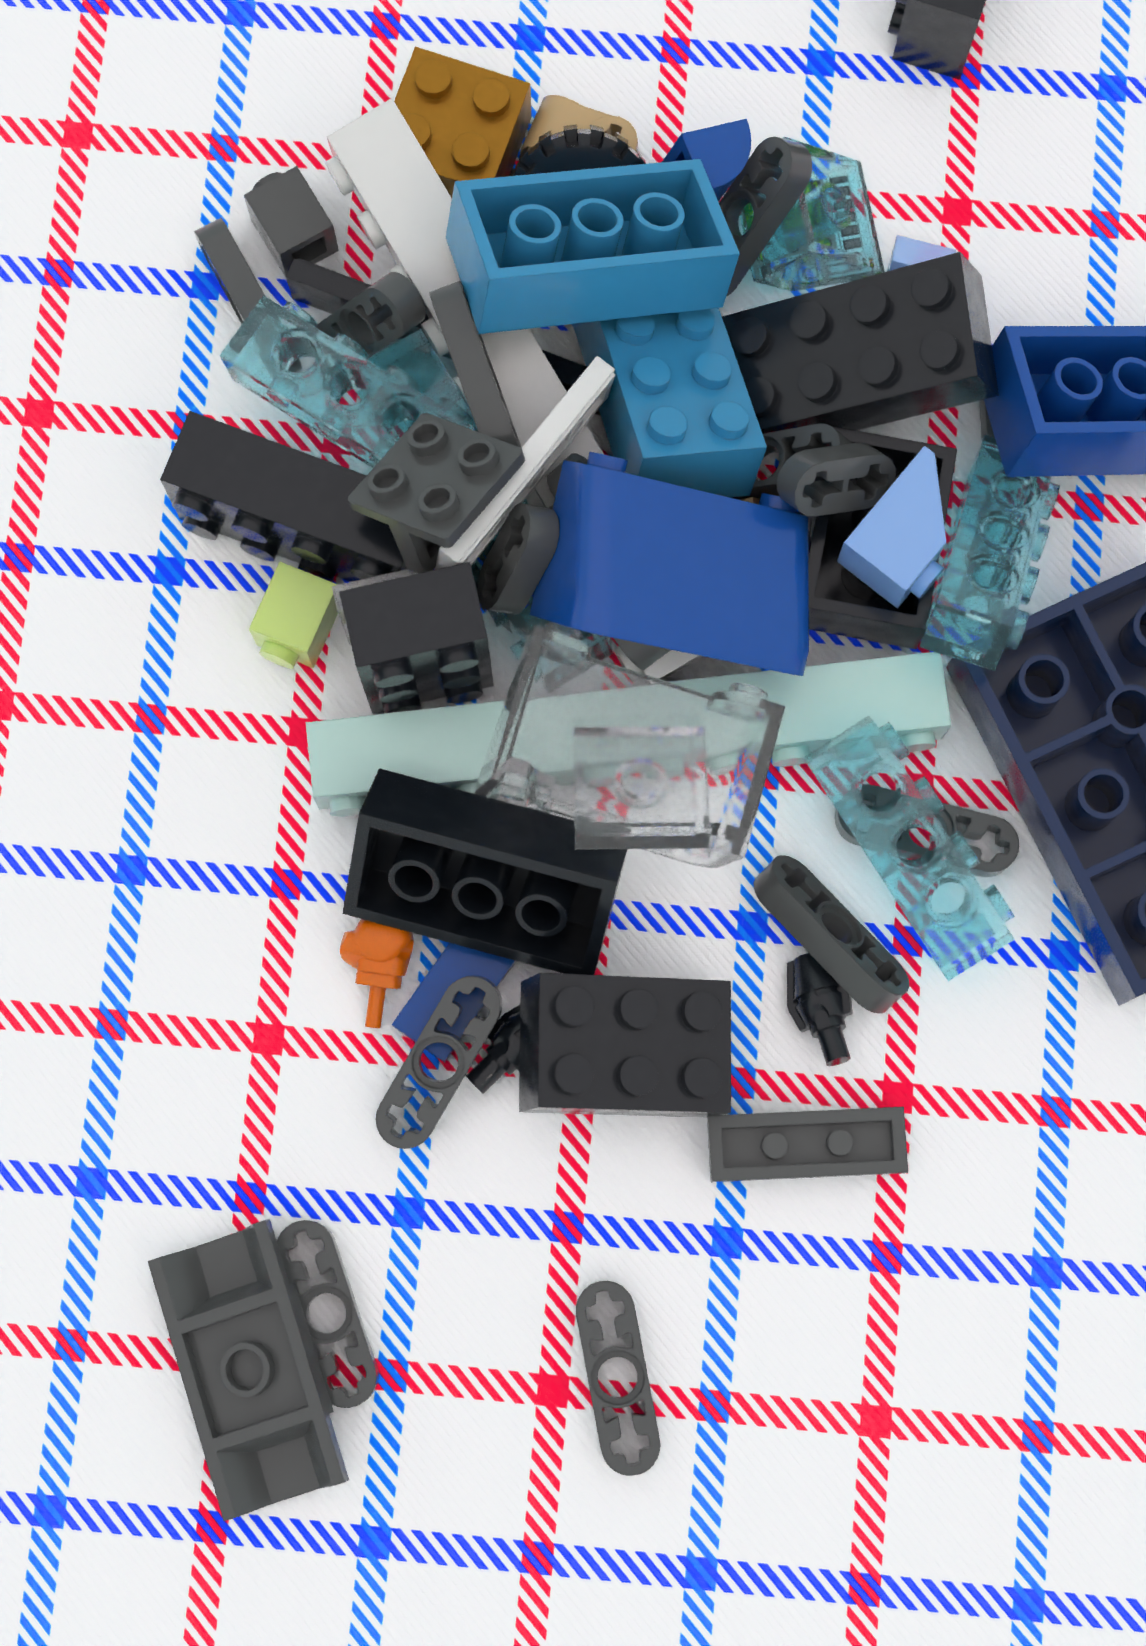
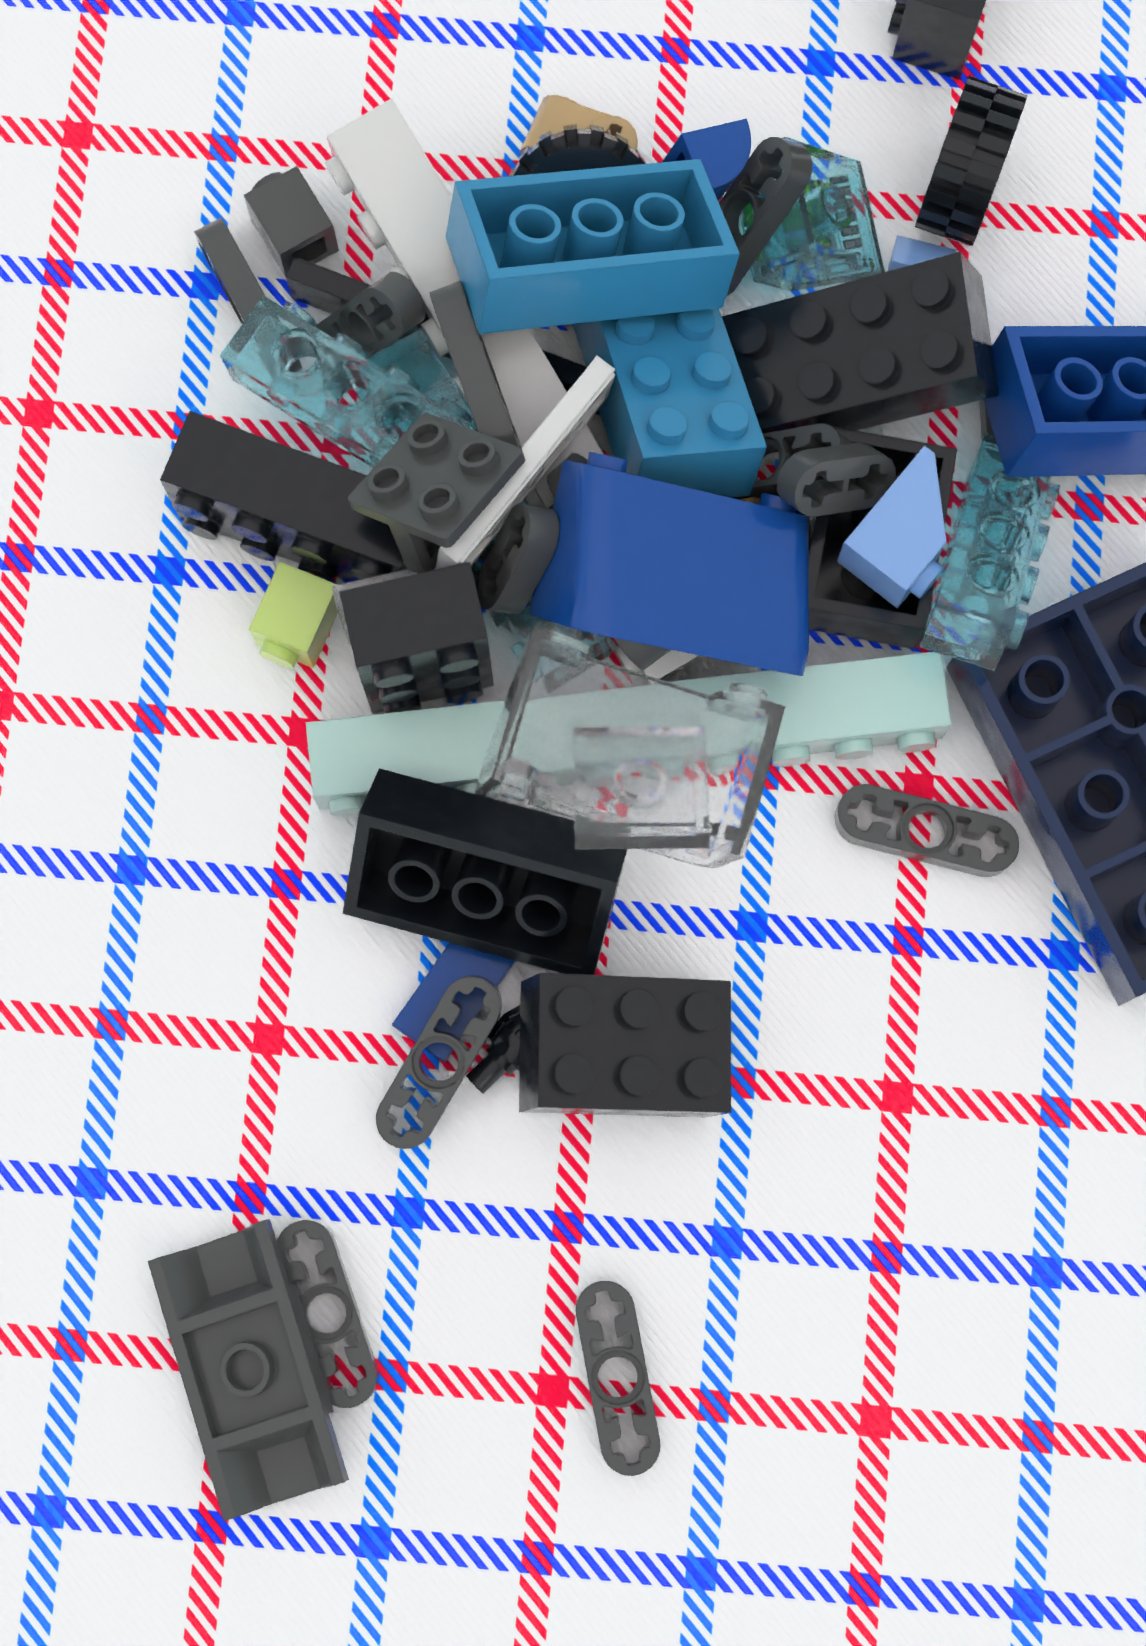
(381, 960): orange piece -> none
(464, 116): pearl gold brick -> none
(807, 1144): dark grey plate -> none
(819, 1006): black piece -> none
(831, 934): dark grey beam -> none
(953, 938): clear light blue brick -> none
(970, 161): none -> black bush

